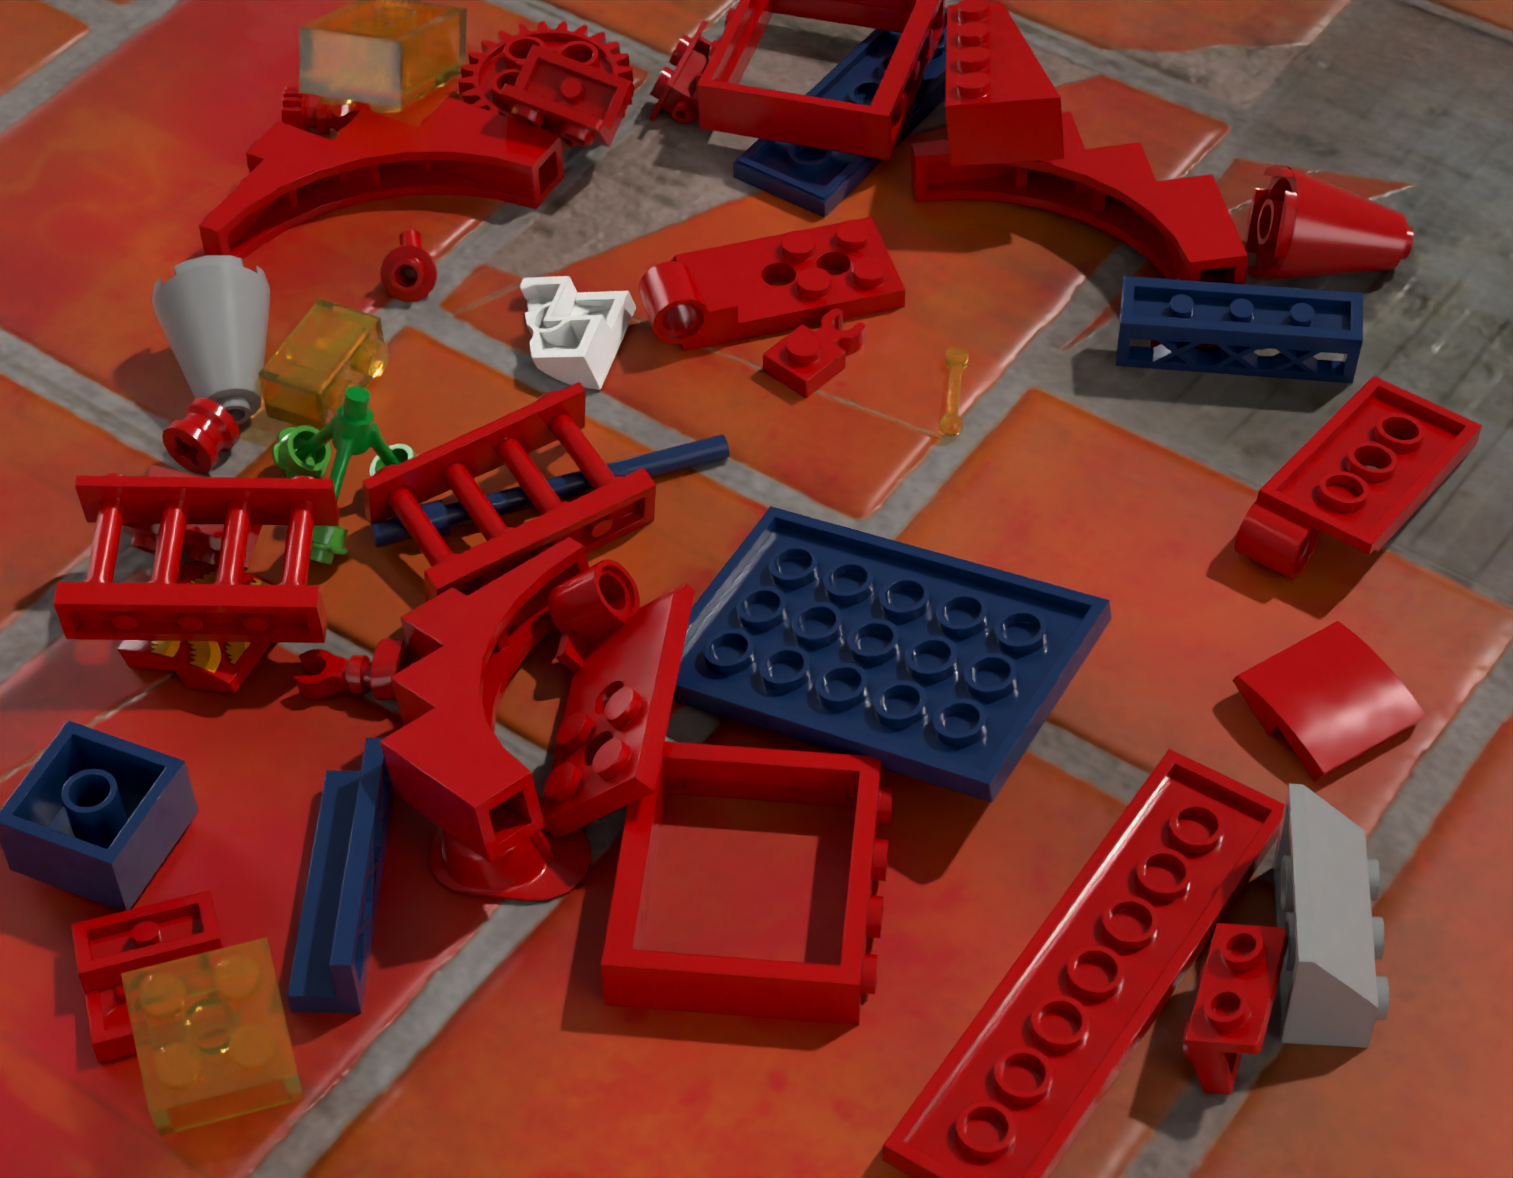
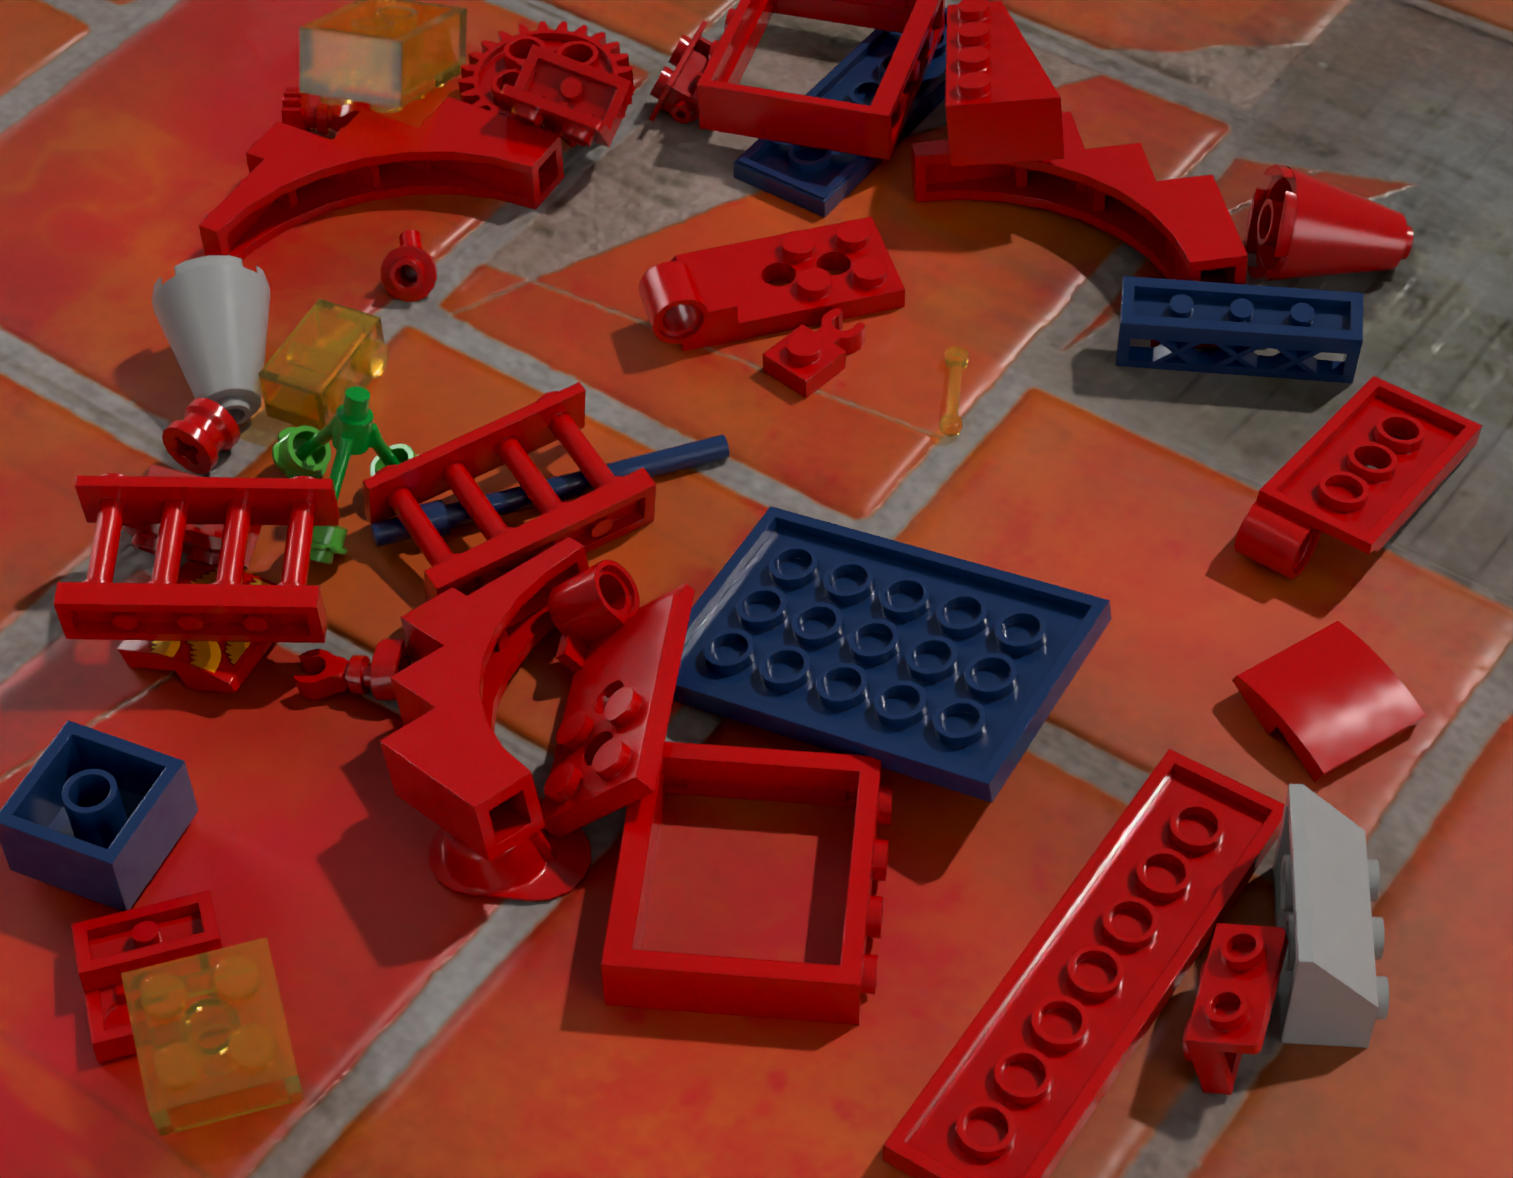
(343, 888): dark blue fence -> none
(573, 330): white slope -> none

